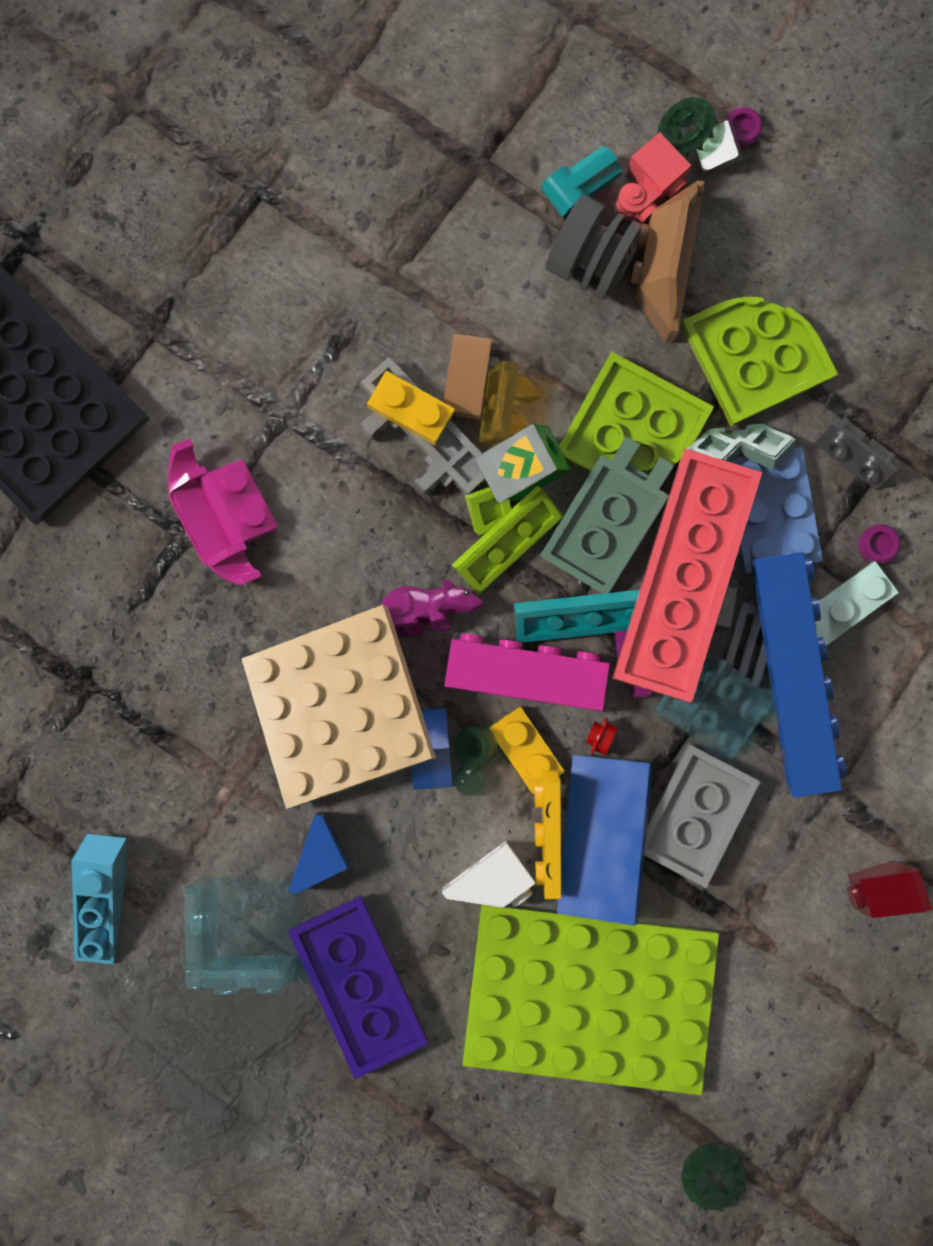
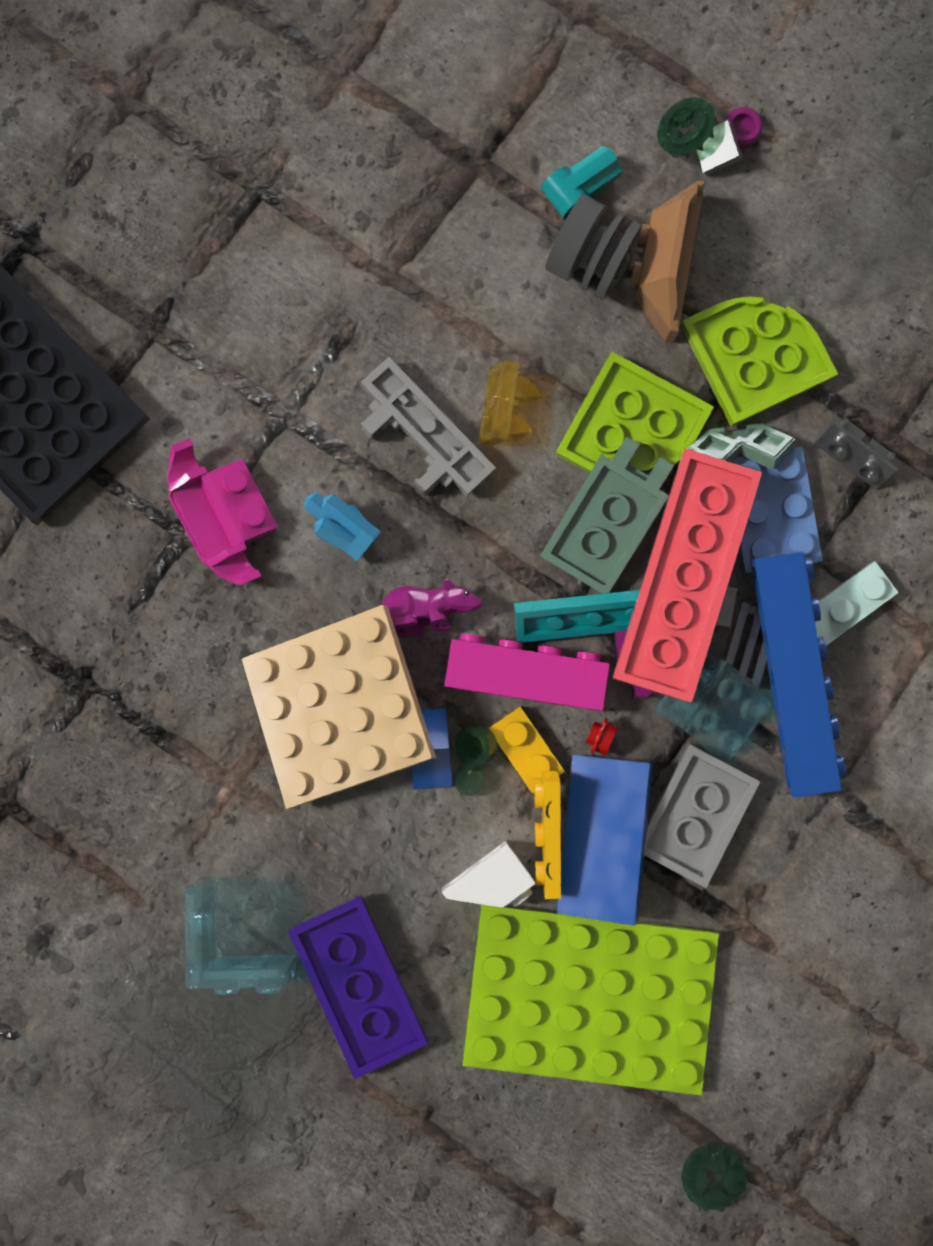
(98, 895): medium azure slope -> none
(320, 856): blue slope -> none
(341, 524): none -> dark azure rock
(410, 408): yellow plate -> none
(467, 375): medium nougat slope -> none
(485, 510): lime plate -> none
(507, 540): lime tile -> none
(523, 463): piece -> none
(657, 173): coral brick -> none
(879, 544): magenta tile -> none
(888, 890): dark red slope -> none

